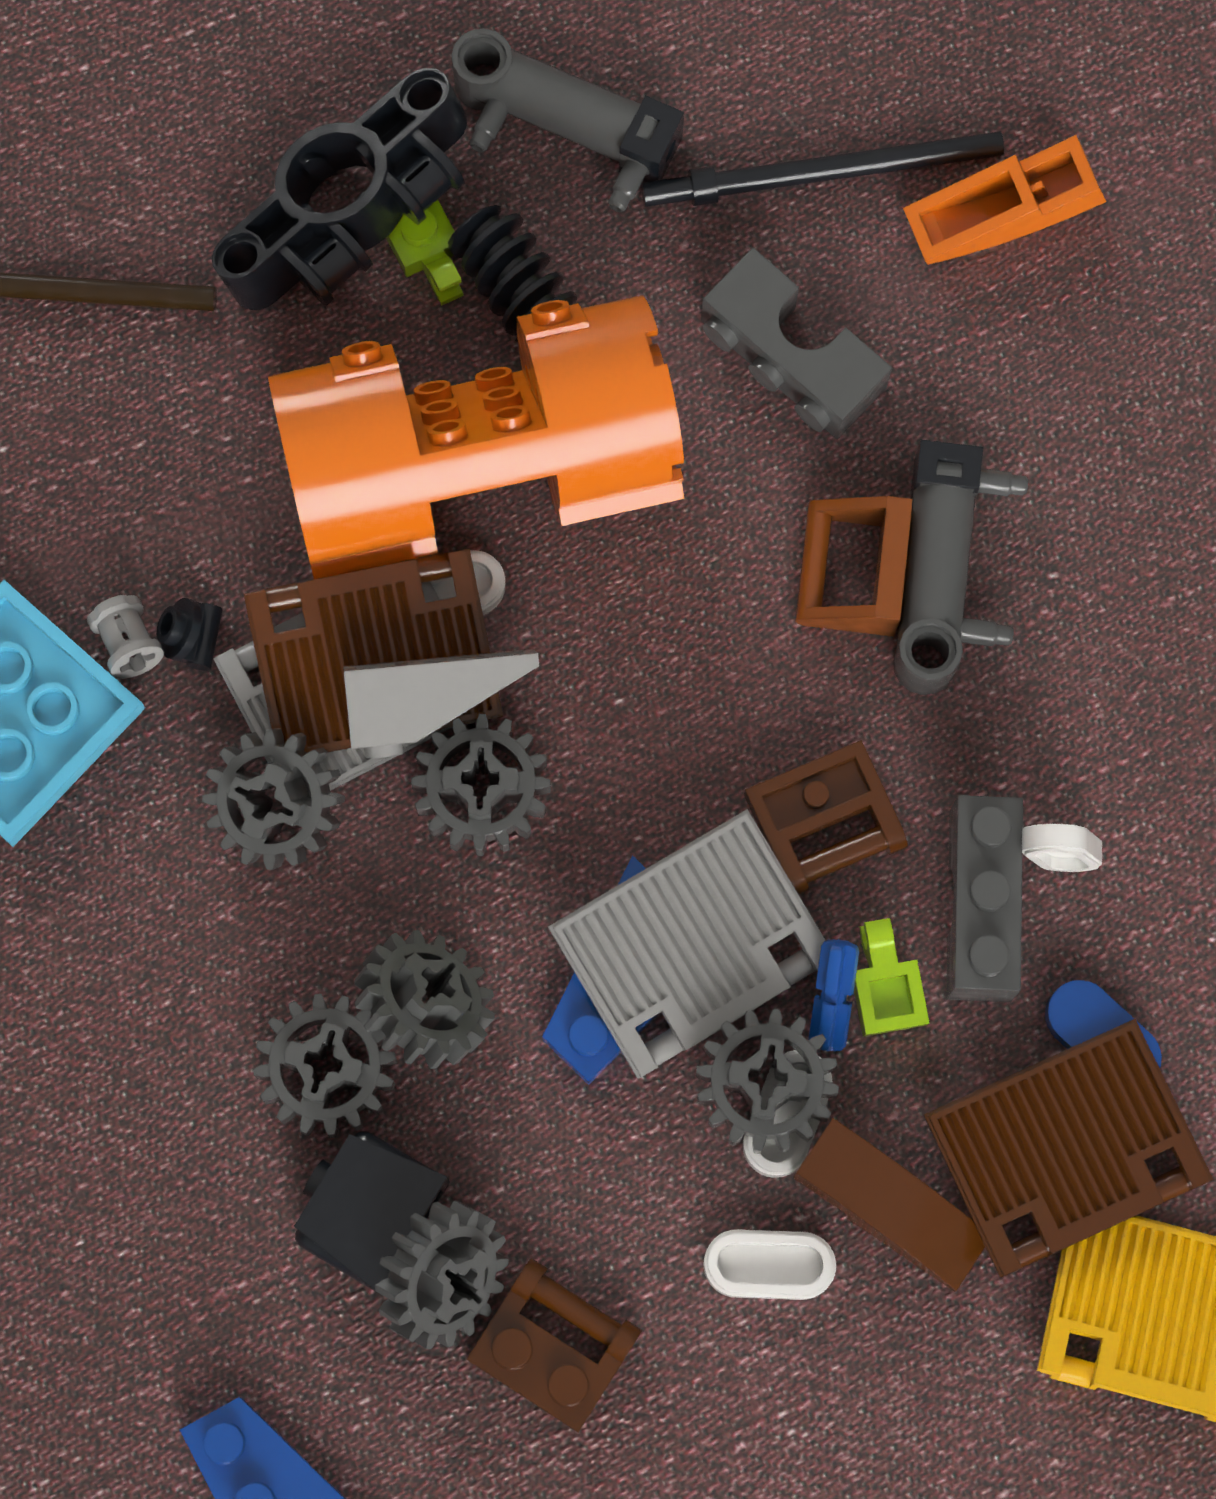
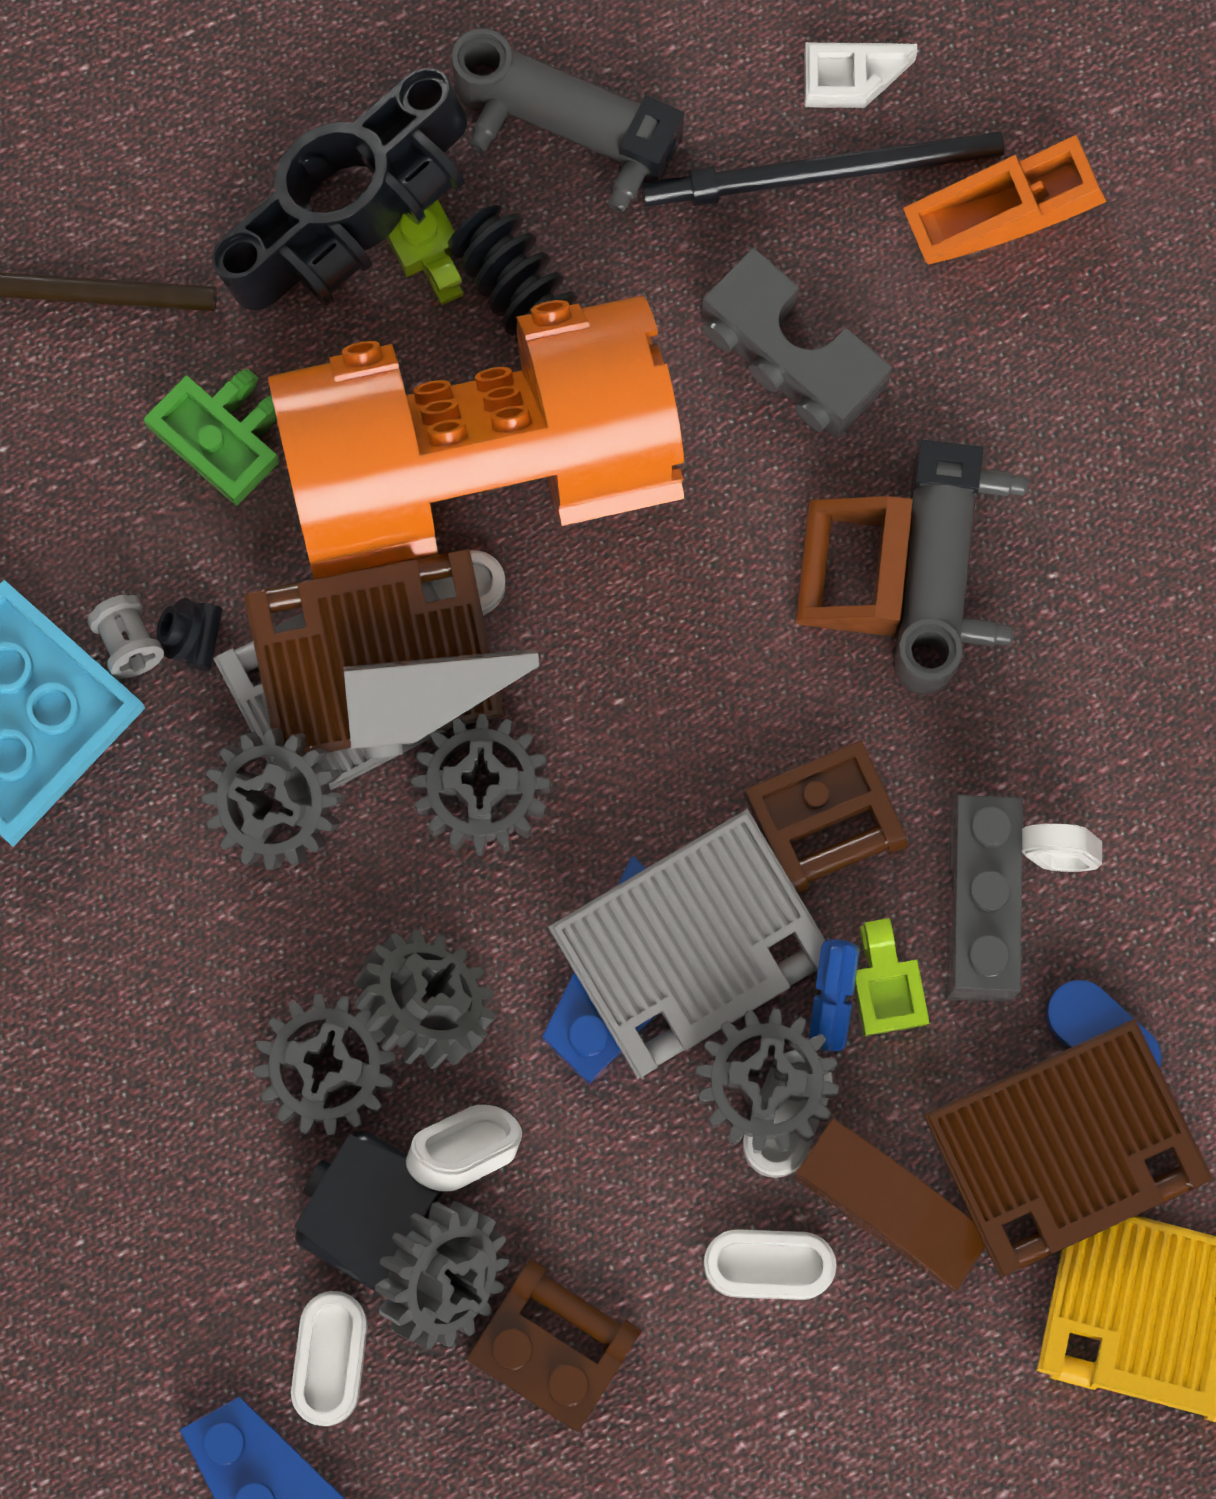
(212, 438): none -> bright green hinge
(329, 1358): none -> white tile
(463, 1147): none -> white tile
(852, 72): none -> white tile

